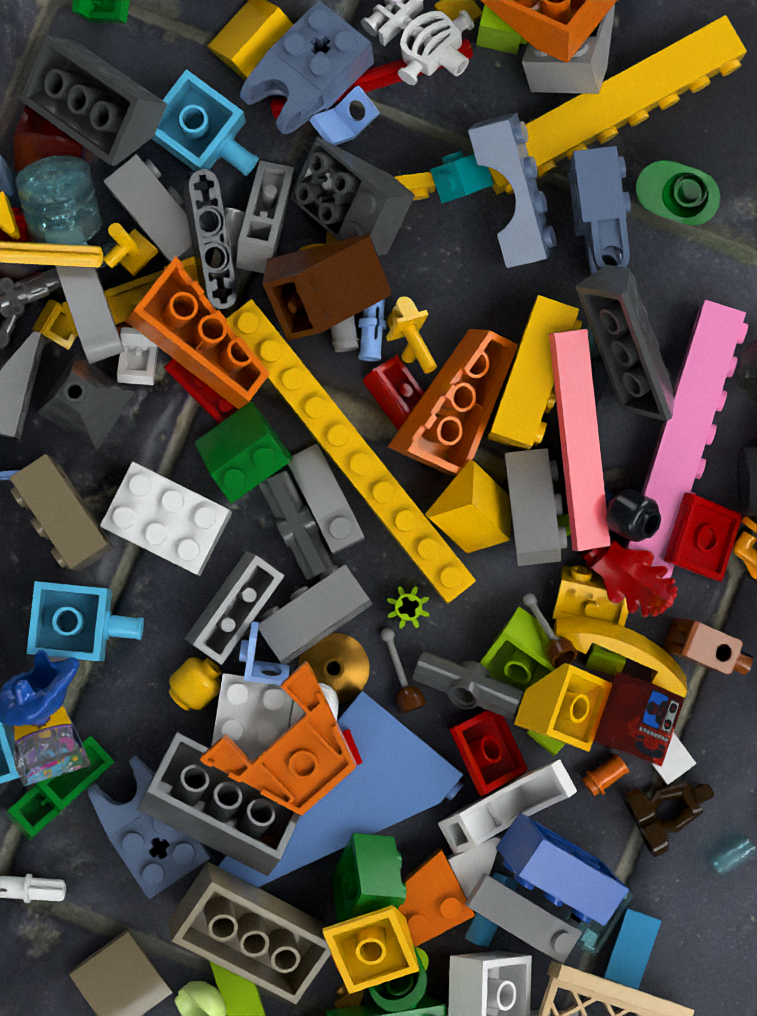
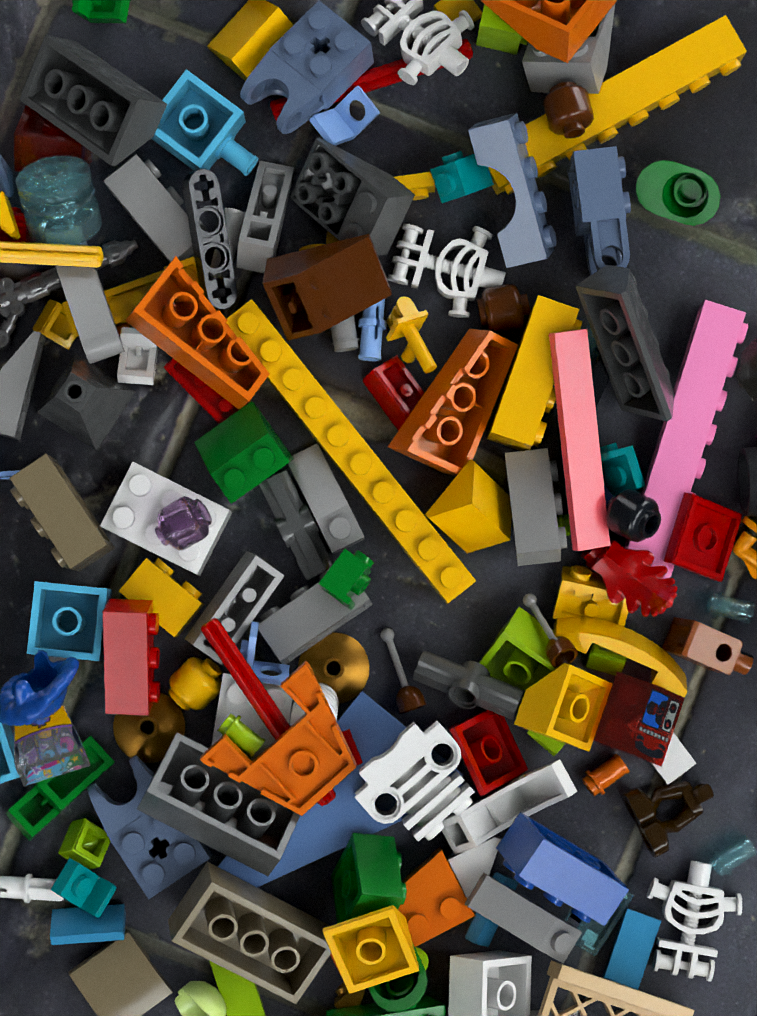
(79, 926): none -> dark azure tile
(83, 888): none -> teal bracket
(85, 843): none -> lime slope
(130, 656): none -> brick
(131, 251): yellow arm -> none
(149, 747): none -> pearl gold dish
(172, 601): none -> yellow brick
(183, 523): none -> clear purple head
(241, 735): none -> lime pin
(249, 684): none -> red axle
(347, 577): none -> green brick
(411, 597): lime gear -> none
(416, 782): none -> white piece
(481, 275): none -> white piece
(503, 308): none -> reddish brown head
(568, 109): none -> reddish brown head
(620, 468): none -> teal bracket
(697, 885): none -> white piece
(729, 607): none -> clear light blue pin

